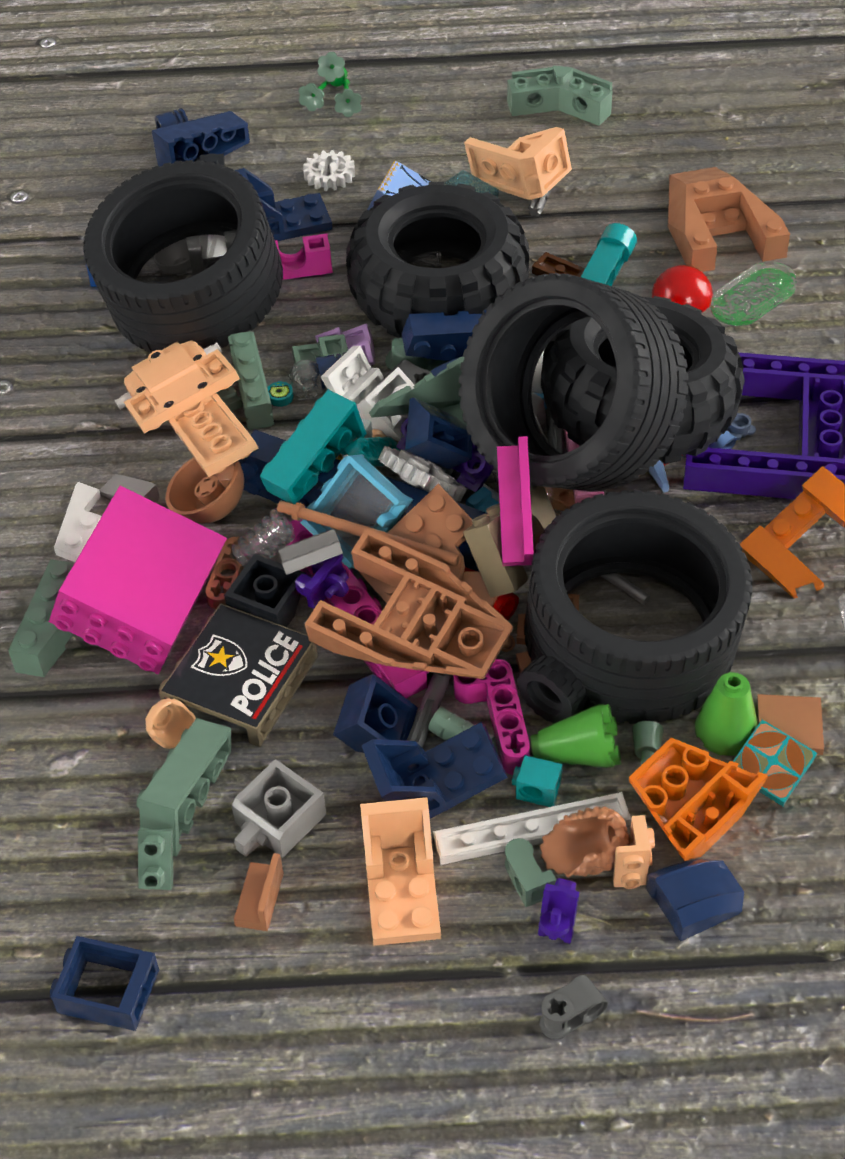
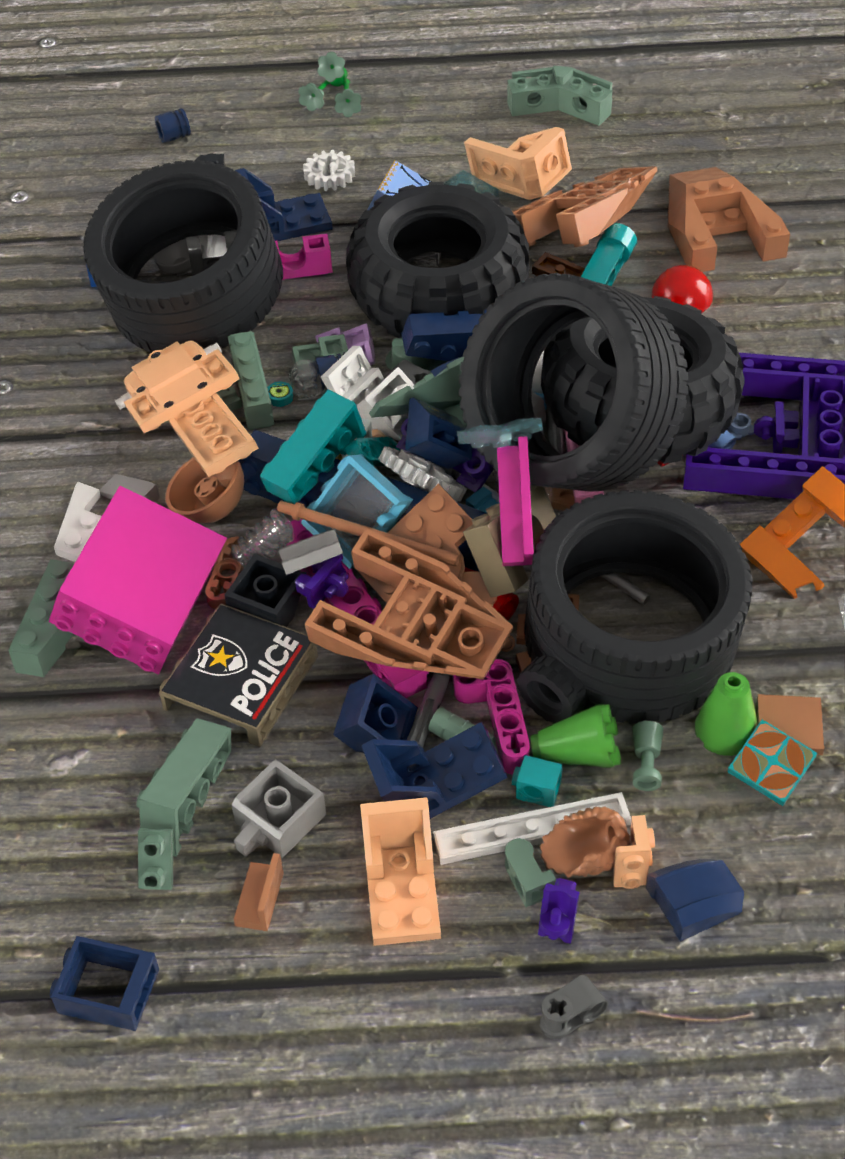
(168, 721): light nougat hair -> none
(202, 136): dark blue wedge -> none
(499, 434): none -> clear light blue plate
(586, 208): none -> nougat wedge
(659, 475): light blue bar -> none
(694, 795): orange wedge -> none
(753, 294): clear tile -> none
(781, 428): none -> dark purple hips

